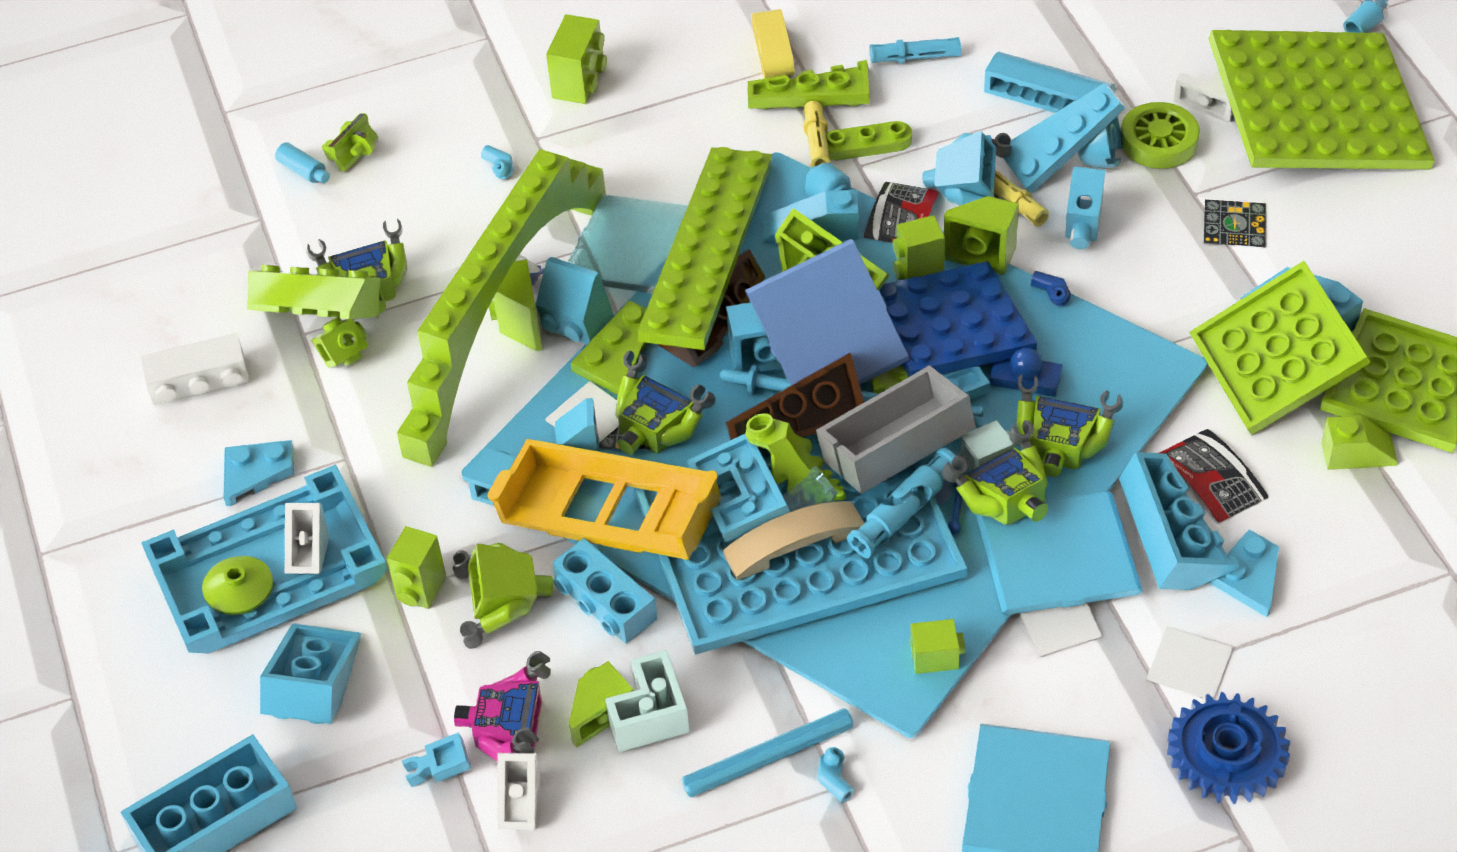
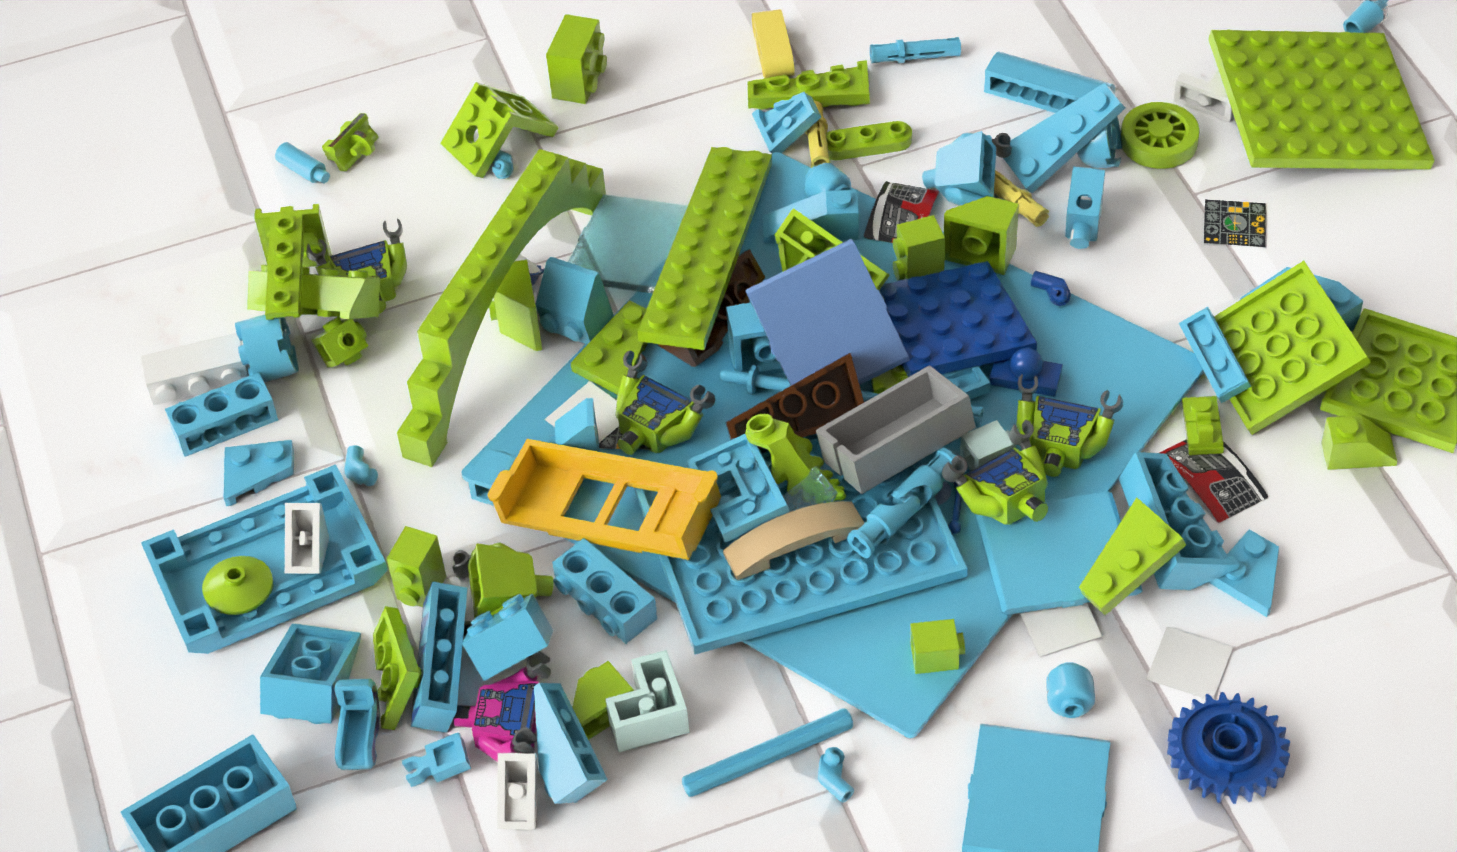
(221, 414): none -> medium azure brick
(267, 347): none -> medium azure brick
(284, 244): none -> lime bracket
(356, 469): none -> medium azure arm
(357, 724): none -> medium azure animal
(396, 659): none -> lime wing
(439, 657): none -> medium azure brick
(494, 115): none -> lime bracket
(507, 636): none -> medium azure brick
(564, 751): none -> medium azure slope
(786, 121): none -> medium azure wing
(1070, 690): none -> medium azure head
(1130, 557): none -> lime wing
(1202, 425): none -> lime plate
(1215, 354): none -> medium azure tile

